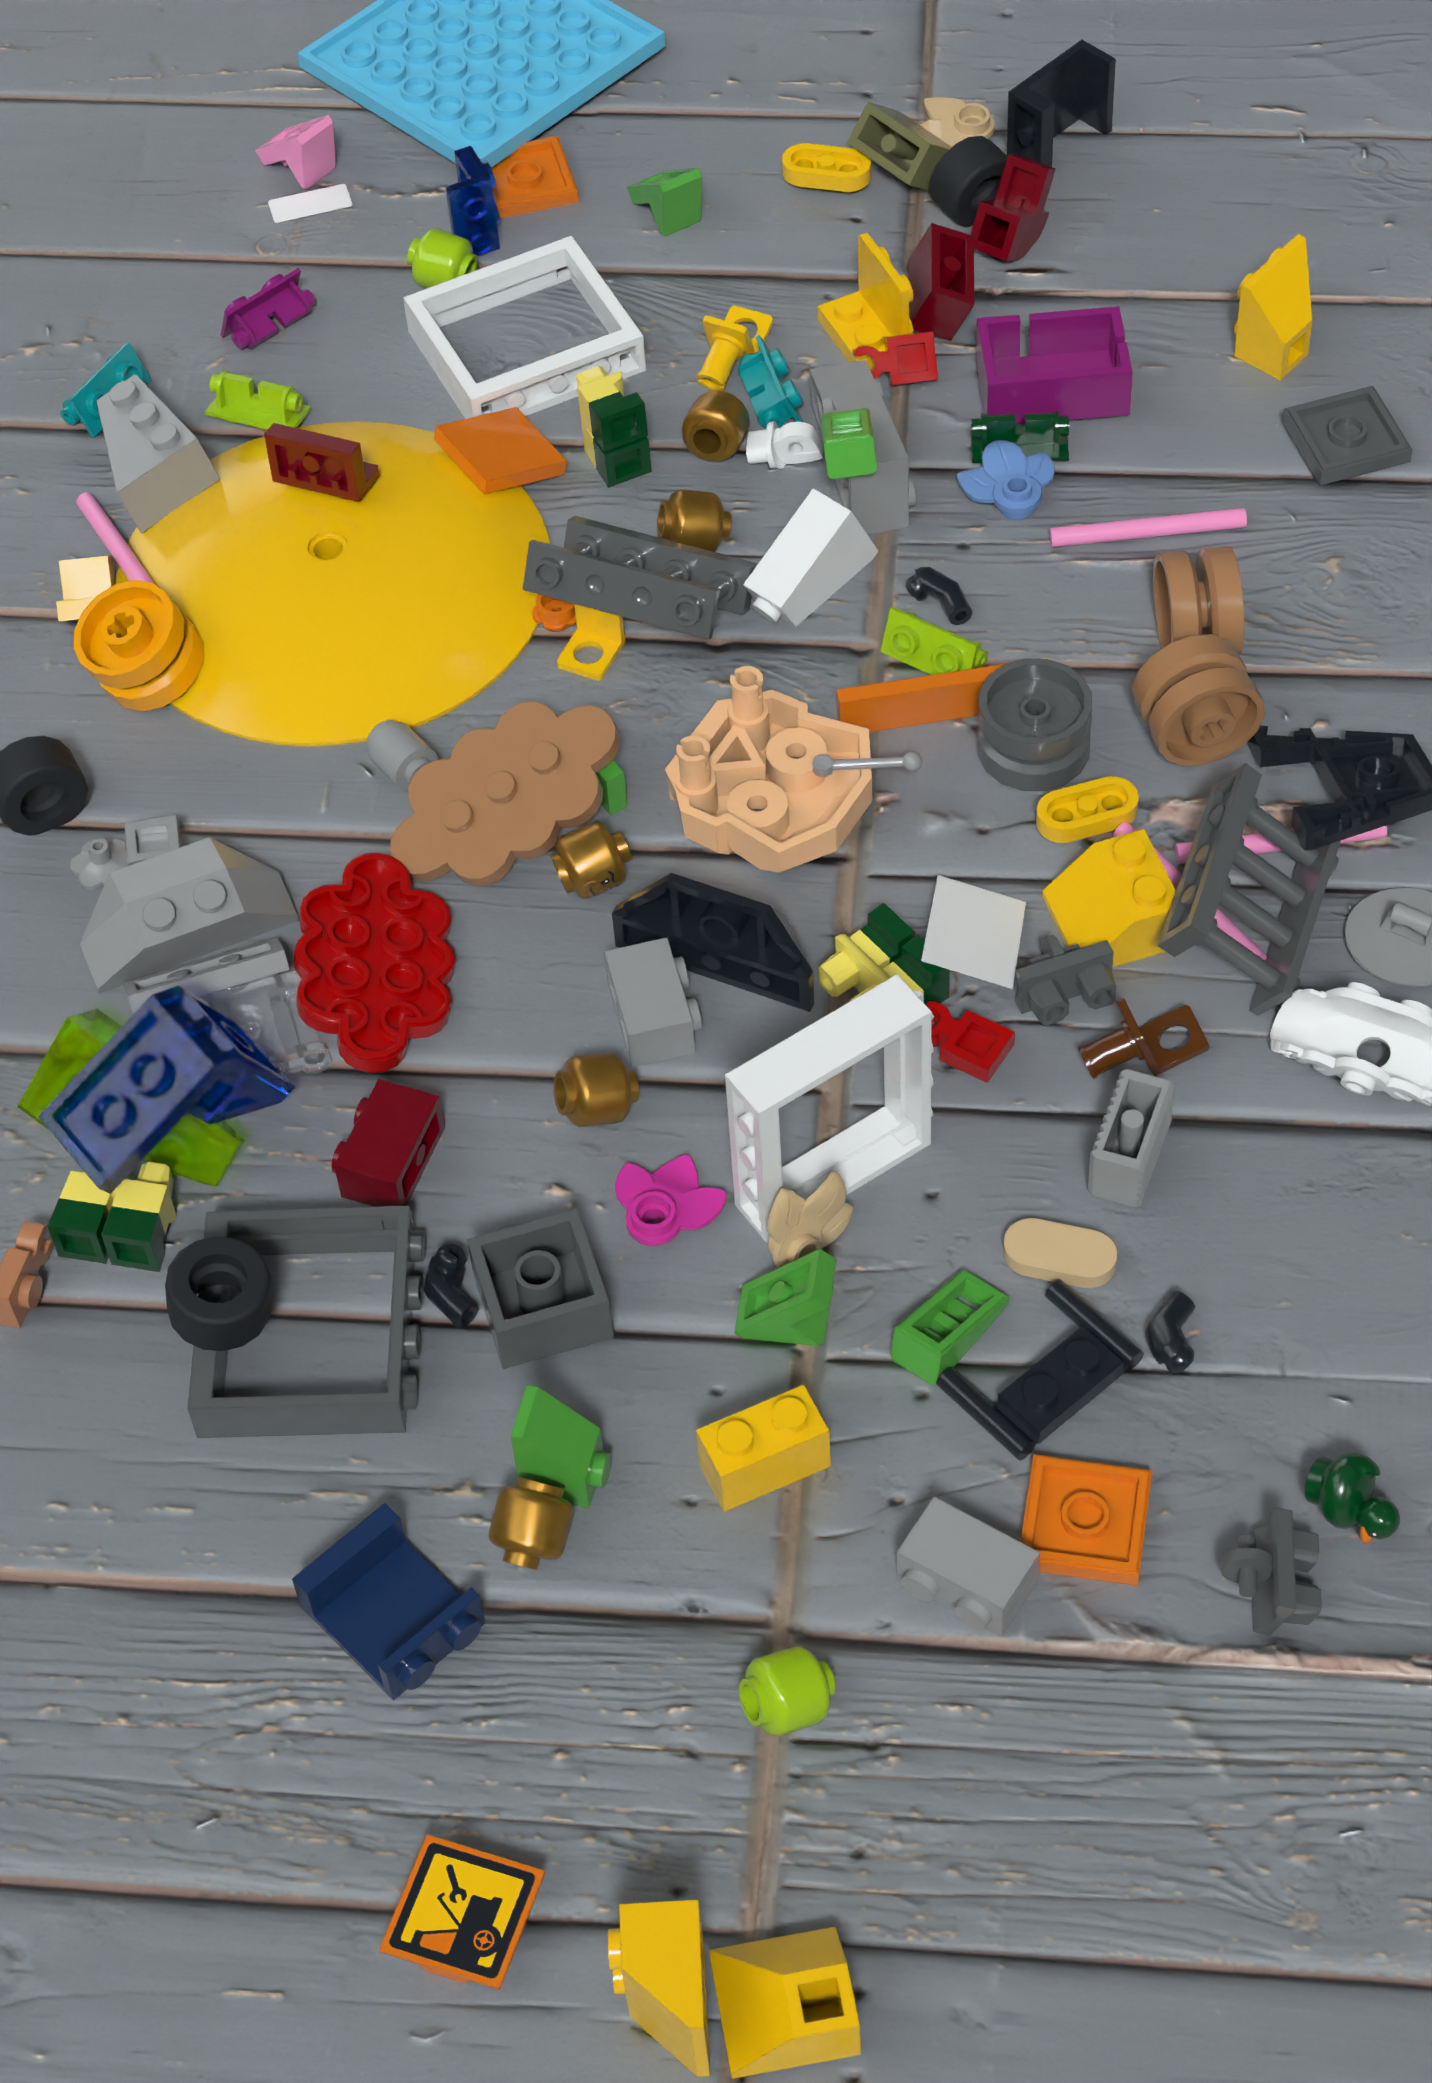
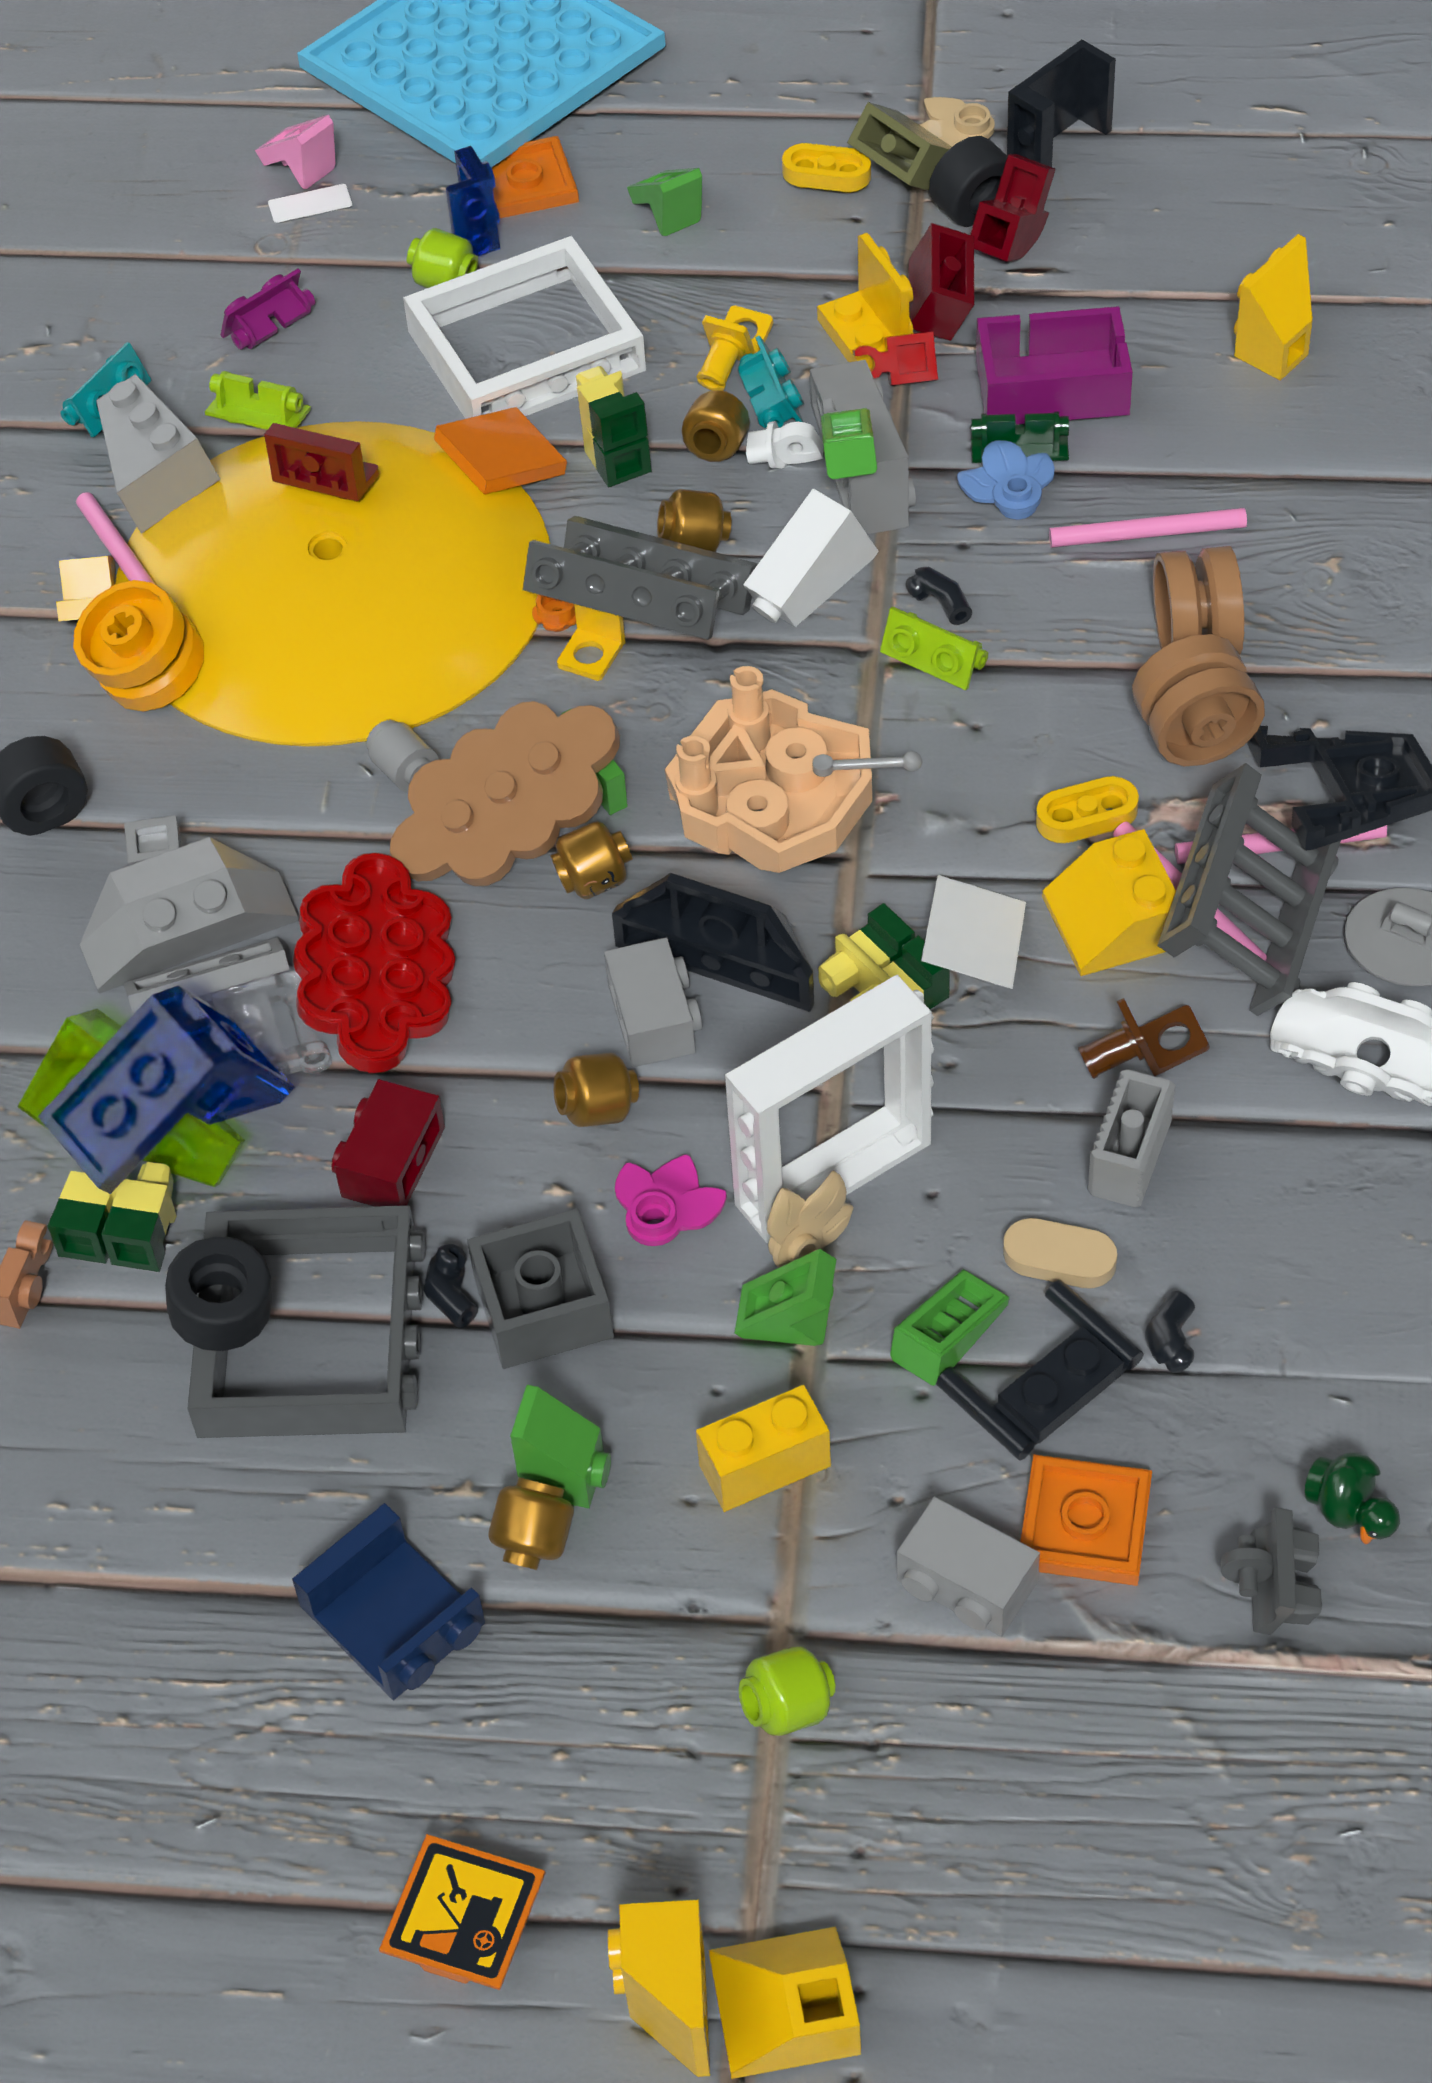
(97, 860): light grey plant -> none
(913, 700): orange tile -> none
(970, 1043): red plate -> none
(1034, 724): dark grey wheel -> none
(1064, 974): dark grey hips -> none
(1347, 435): dark grey plate -> none

